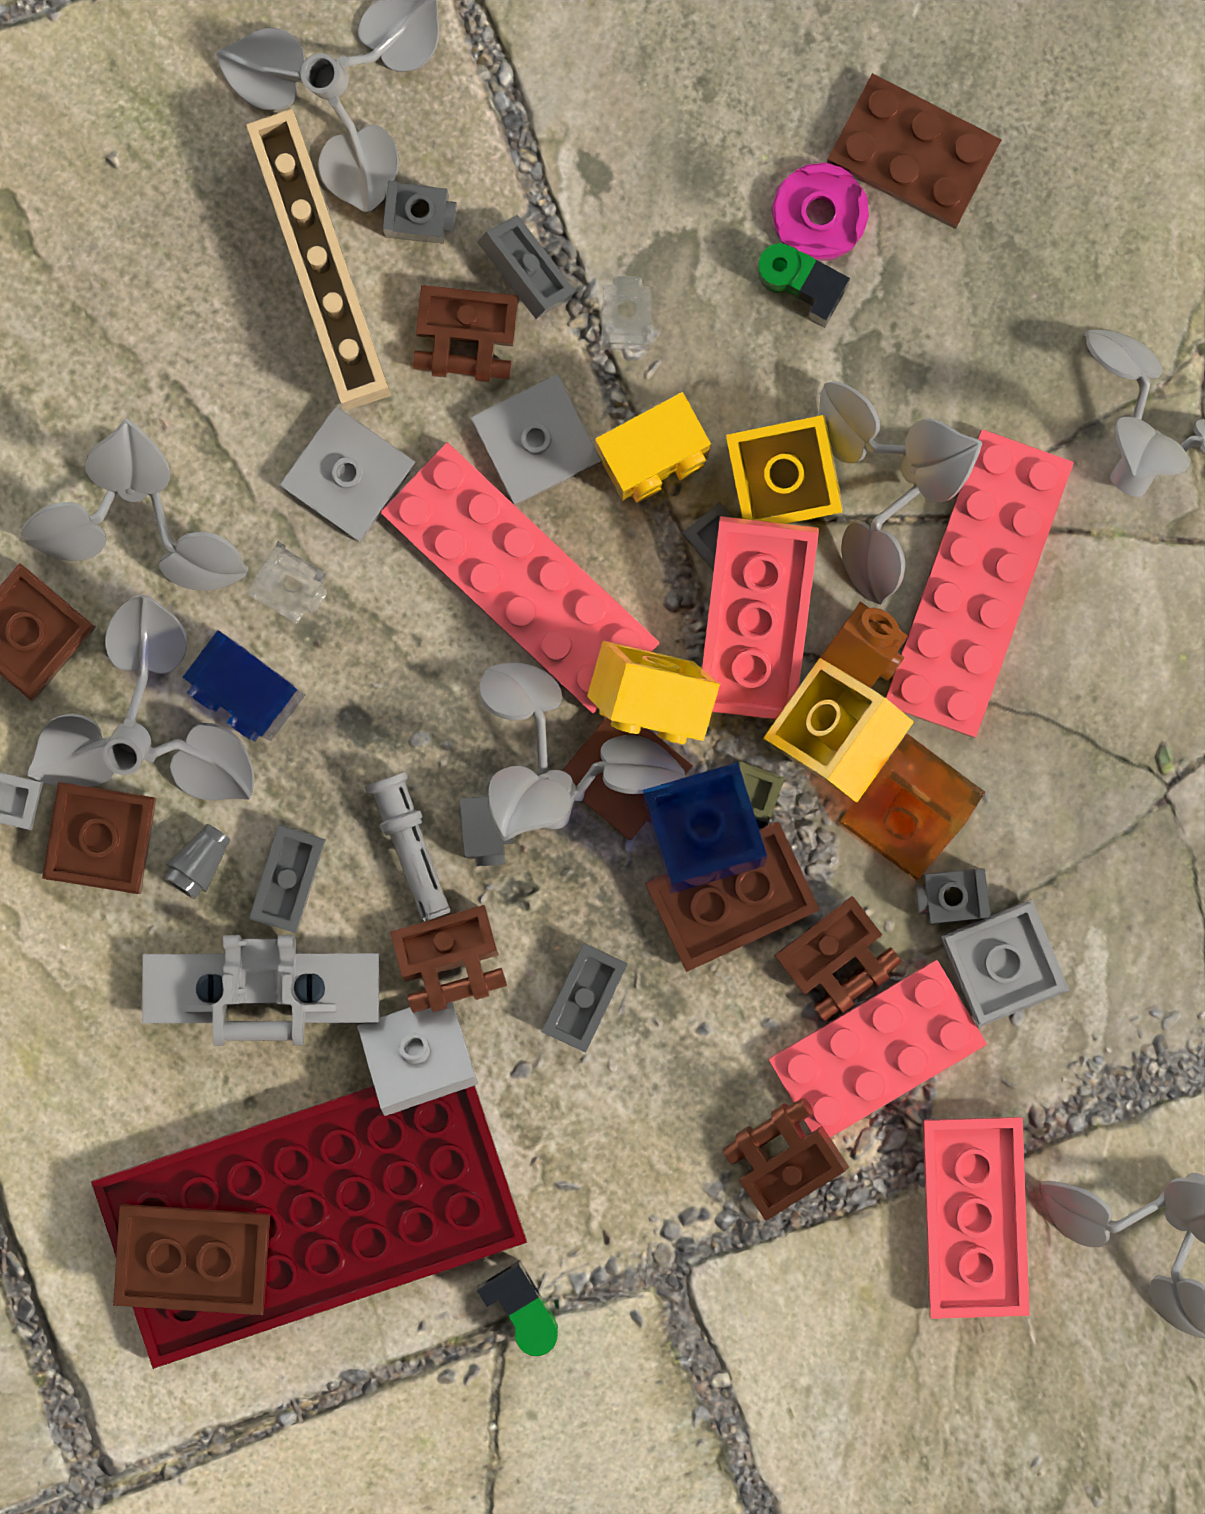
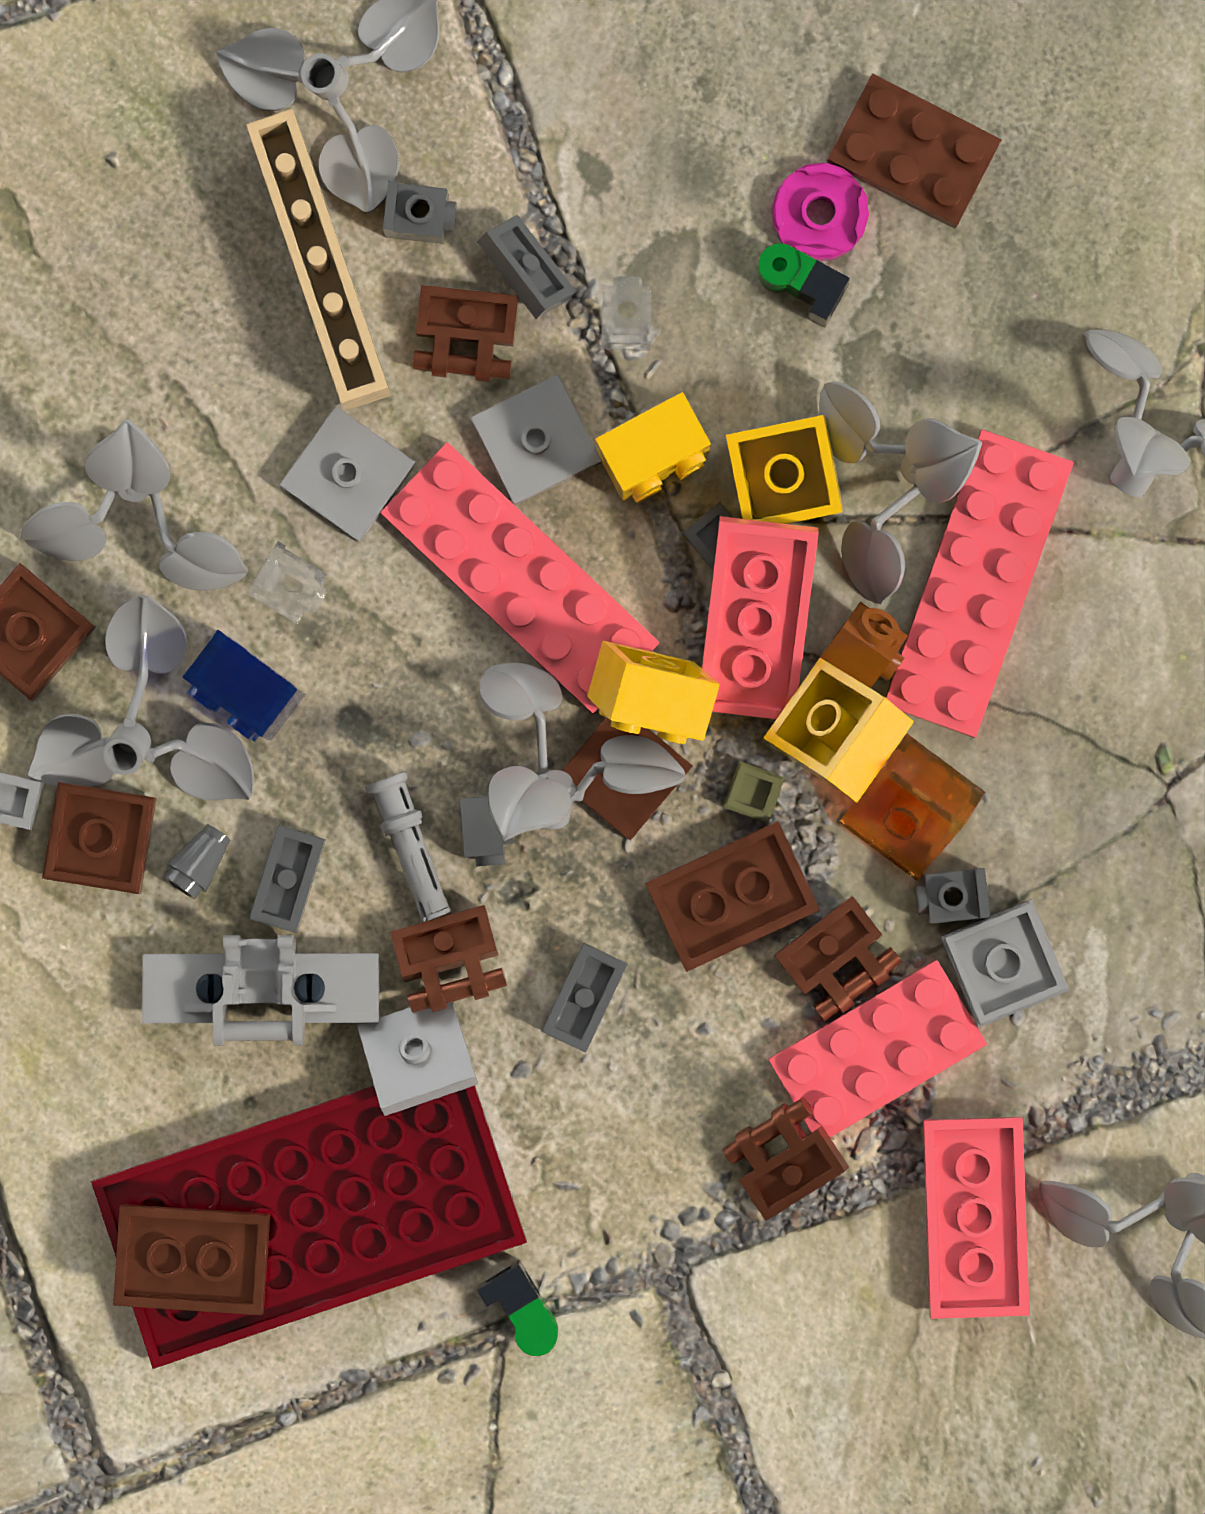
(704, 827): clear blue brick -> none

